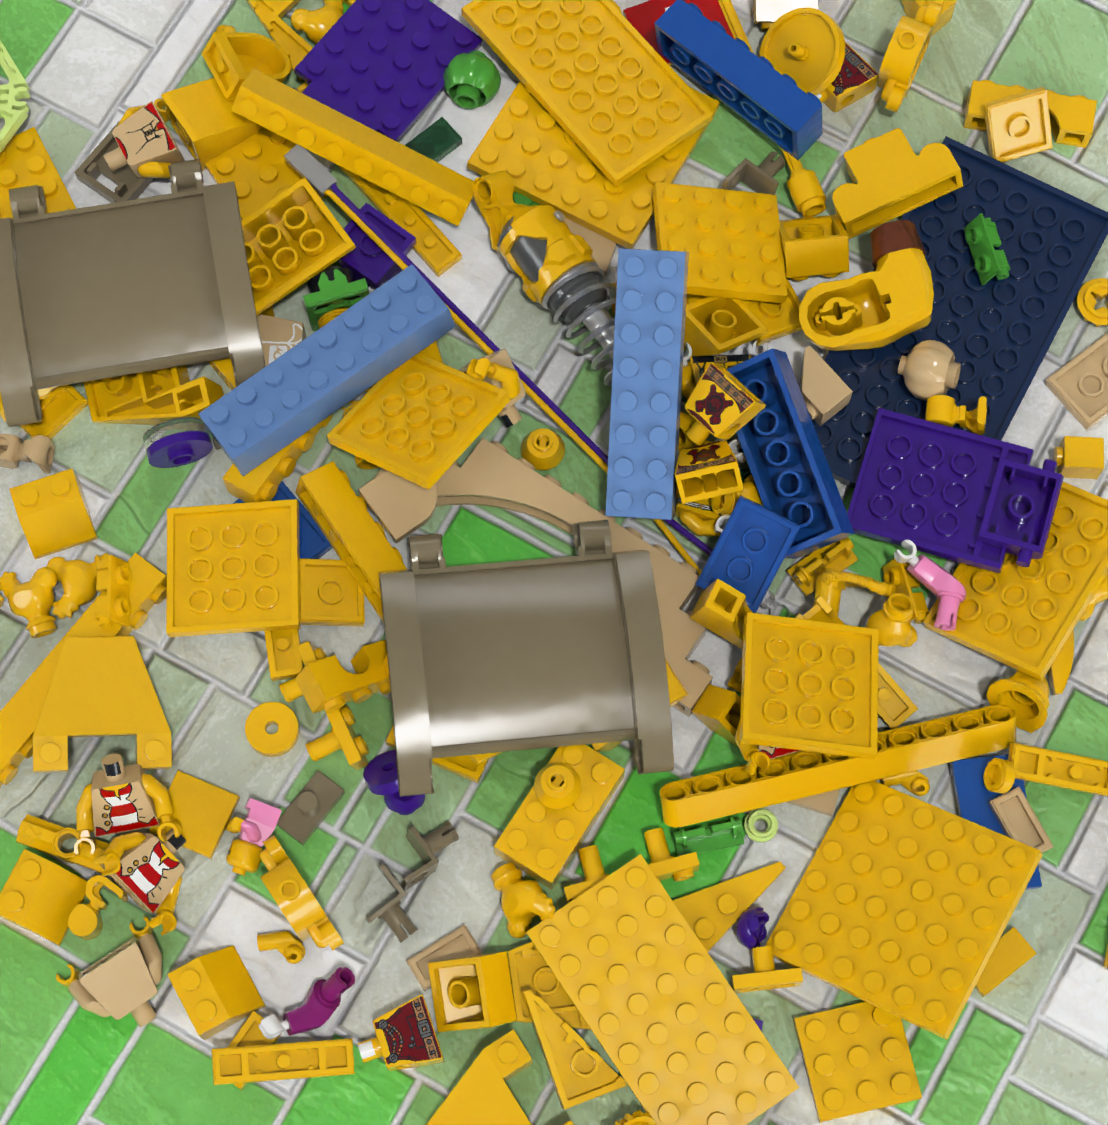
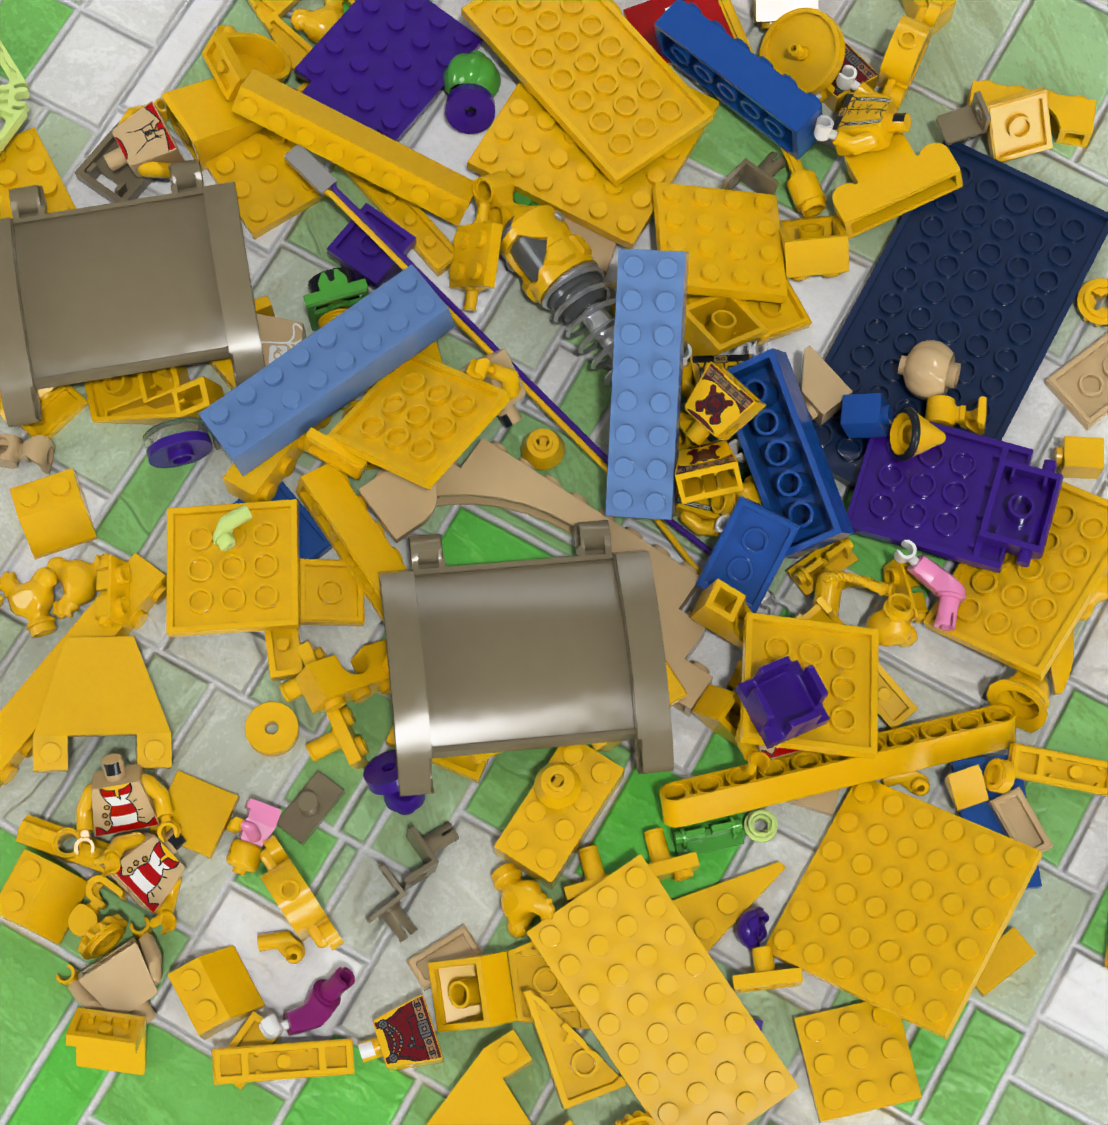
(102, 937): none -> yellow gear
(108, 1040): none -> yellow bracket
(226, 526): none -> yellowish green arm
(291, 243): yellow slope -> none
(331, 453): none -> yellow tile
(436, 140): clear green plate -> none
(470, 121): none -> dark purple piece
(475, 256): none -> yellow plate
(784, 700): none -> dark purple panel
(864, 120): none -> yellow torso
(866, 415): none -> blue brick
(877, 304): yellow piece -> none
(912, 434): none -> yellow hat
(965, 121): none -> dark tan bracket
(967, 787): none -> yellow slope
(982, 238): bright green hinge -> none

